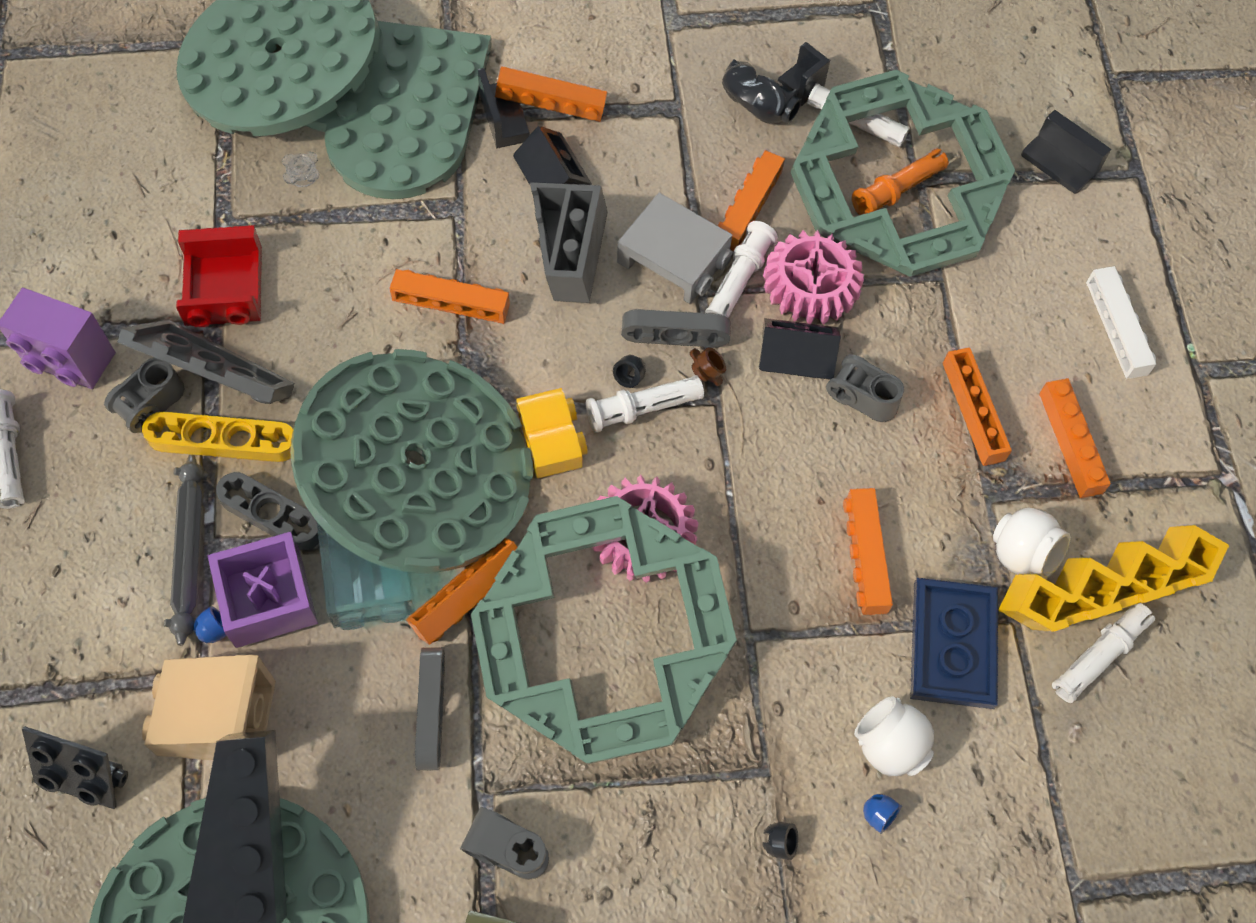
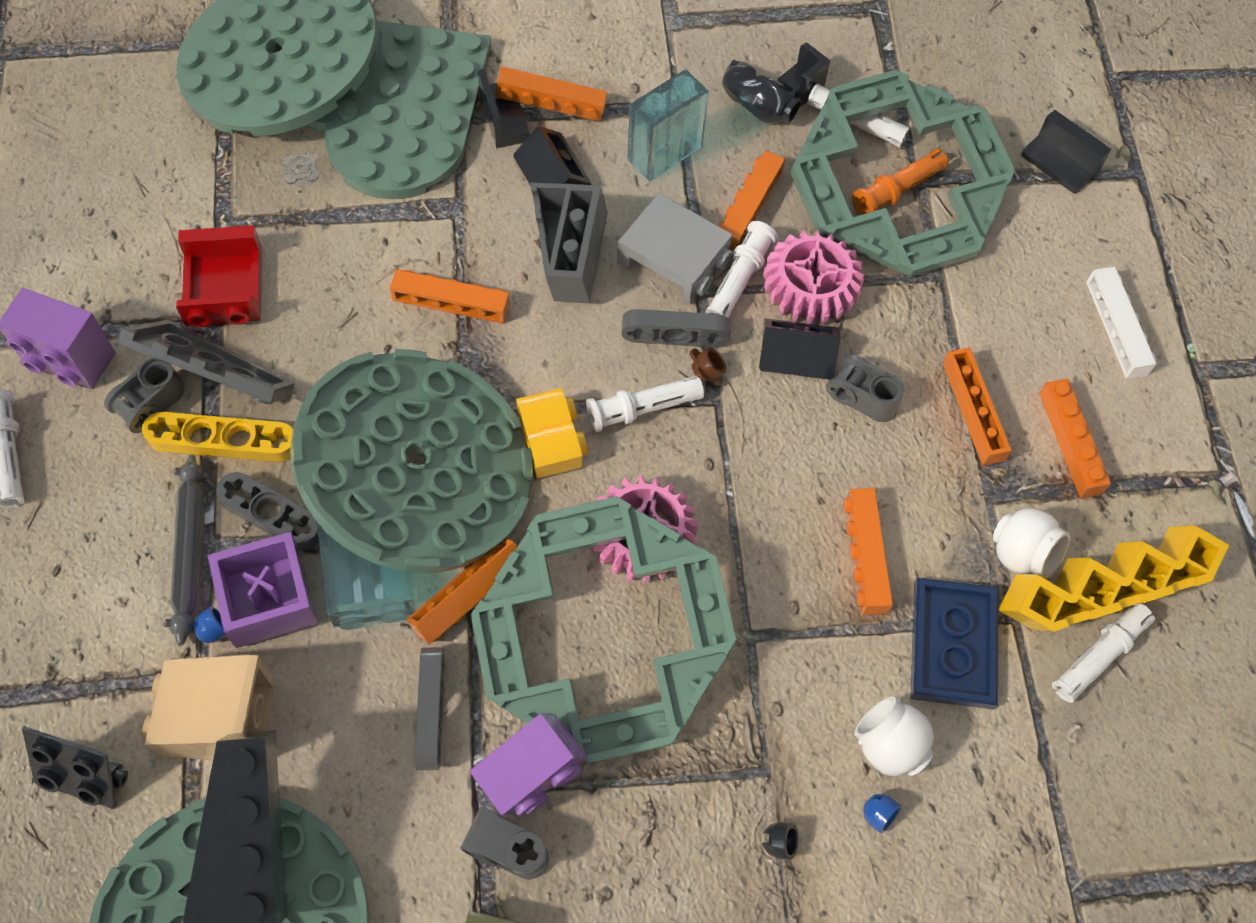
(529, 765): none -> medium lavender brick
(623, 368): black hinge -> none
(667, 124): none -> clear light blue brick

